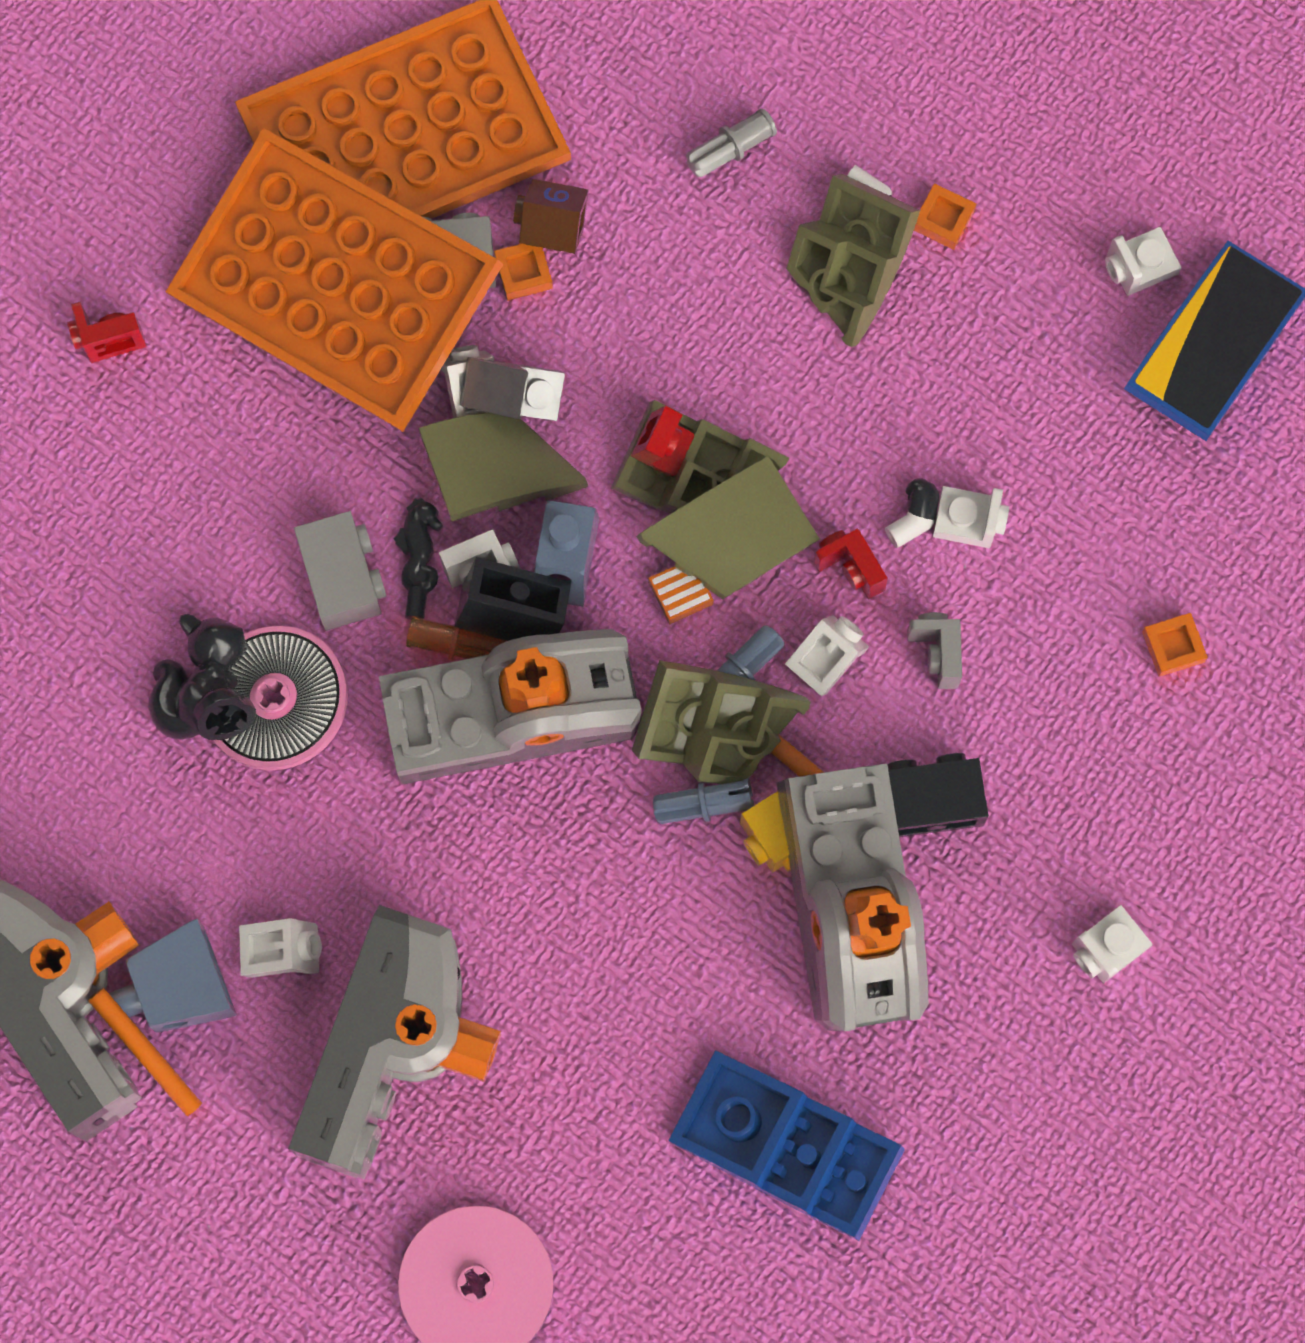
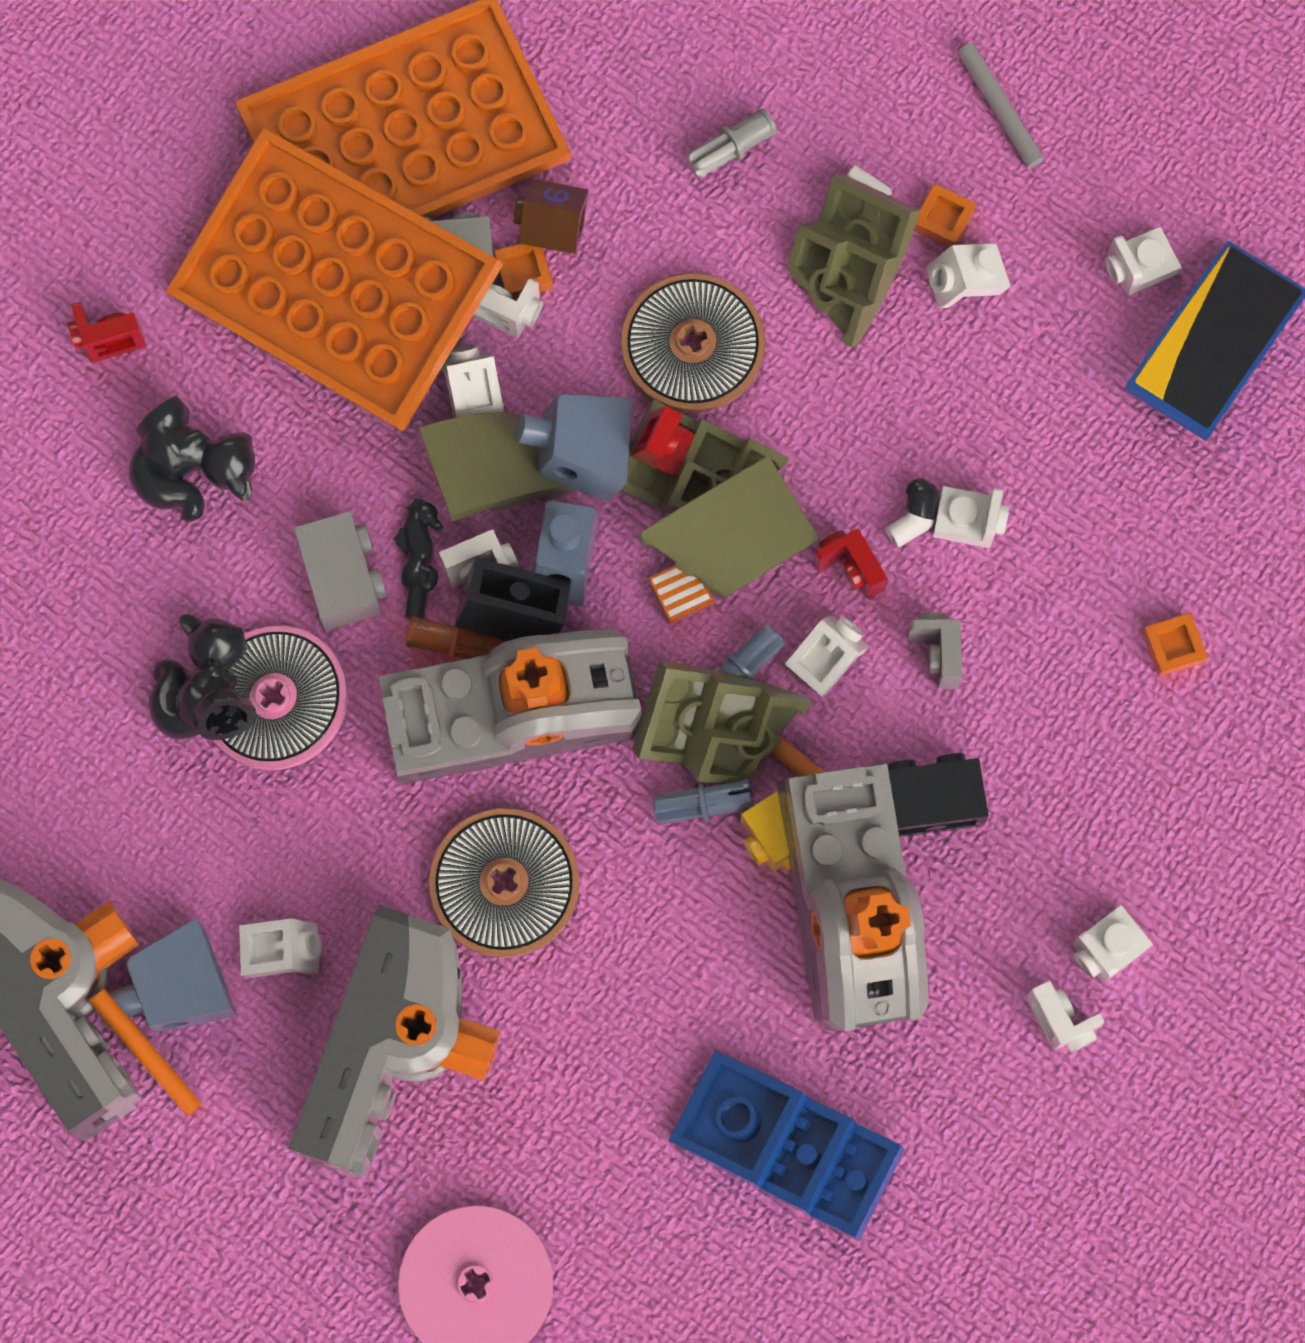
(175, 449): none -> black animal
(509, 315): none -> white bracket
(512, 389): flat silver slope -> none
(543, 878): none -> piece
(582, 442): none -> sand blue torso
(676, 374): none -> piece
(967, 273): none -> white bracket
(1000, 105): none -> light grey bar
(1054, 1014): none -> white bracket

